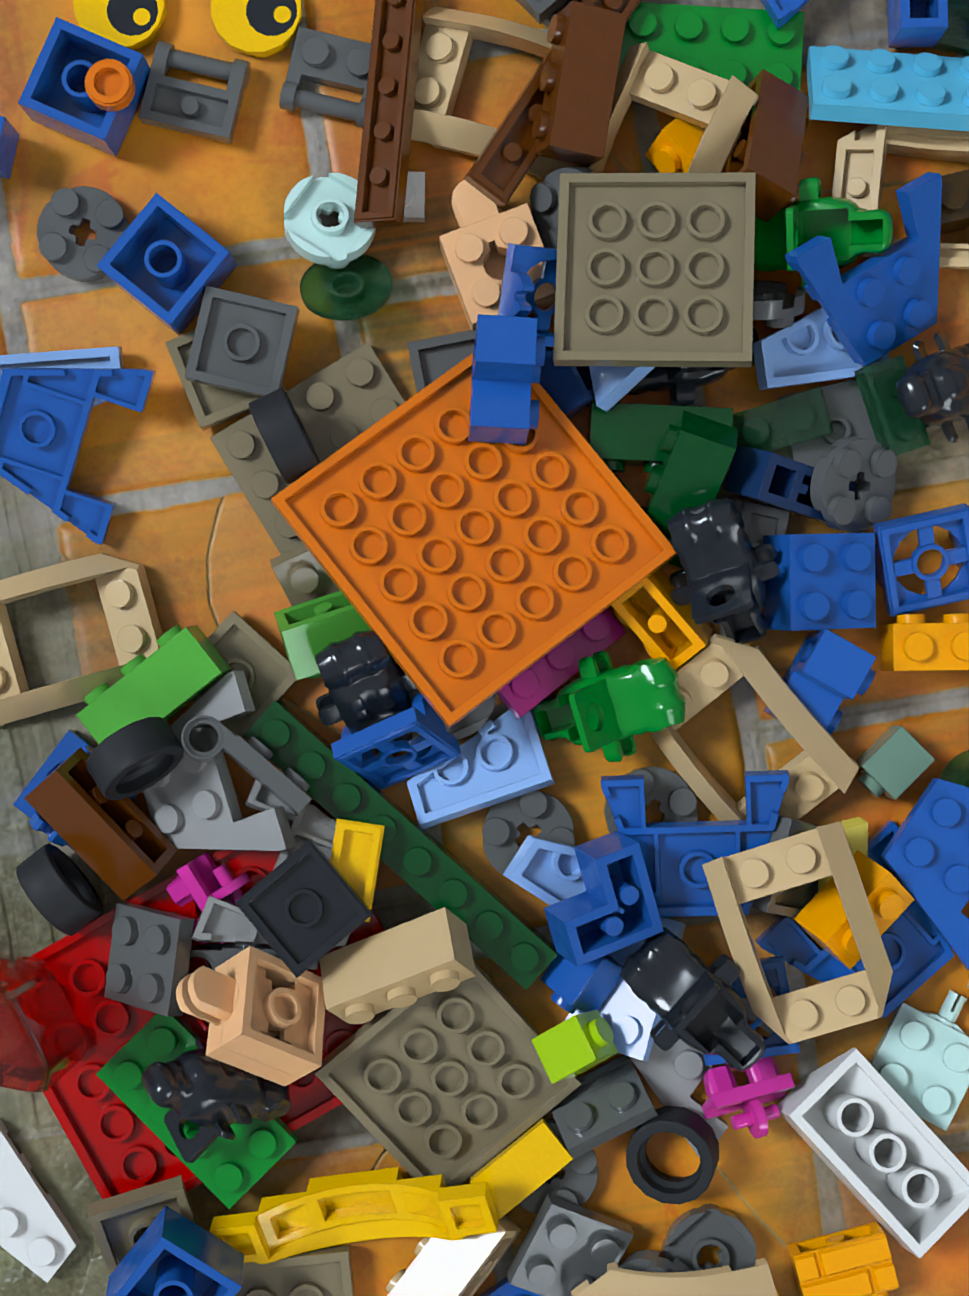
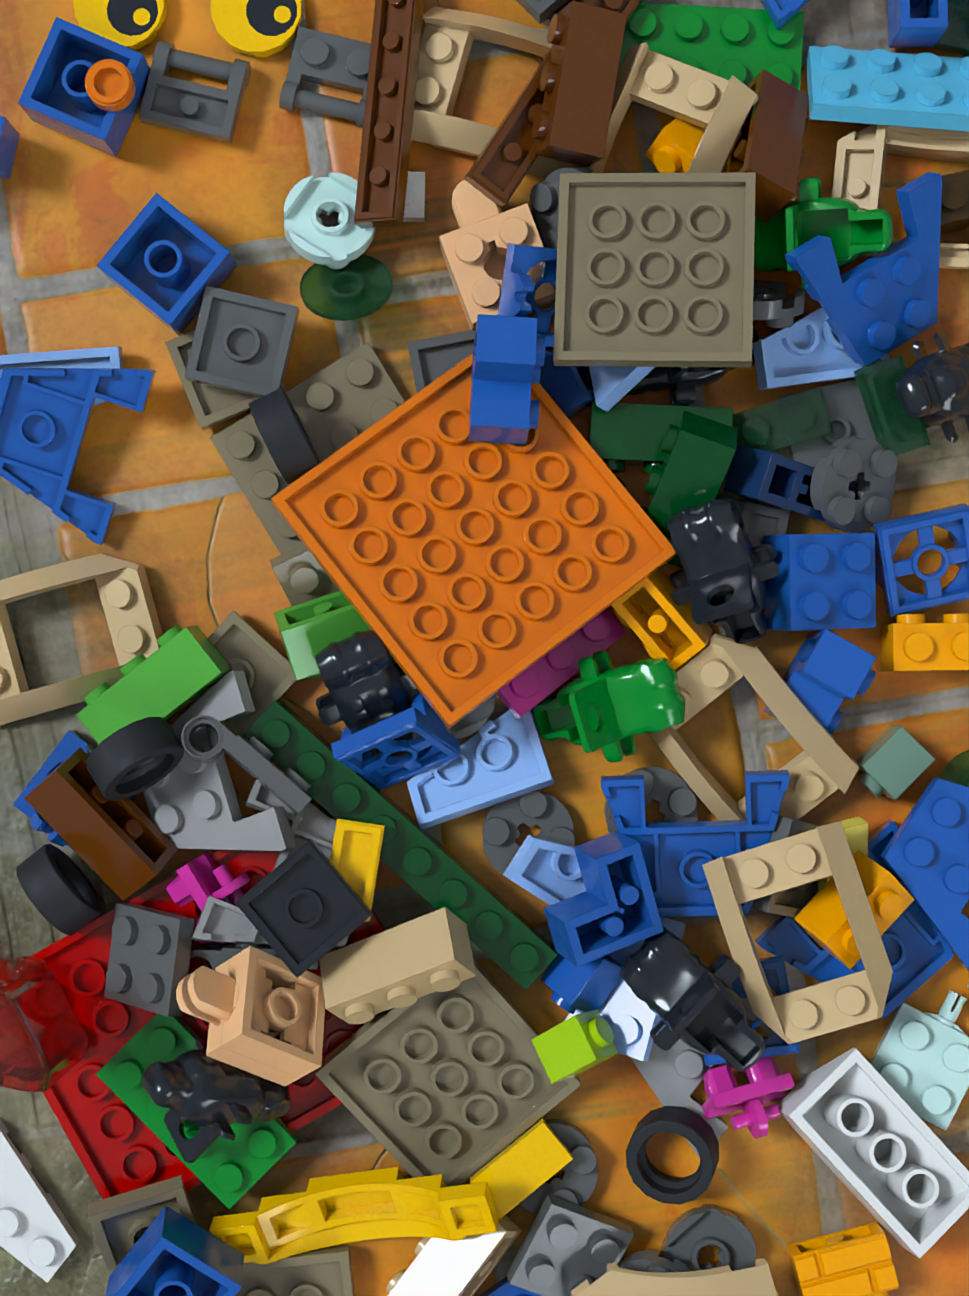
(69, 211): dark grey plate -> none
(603, 1106): dark grey plate -> none

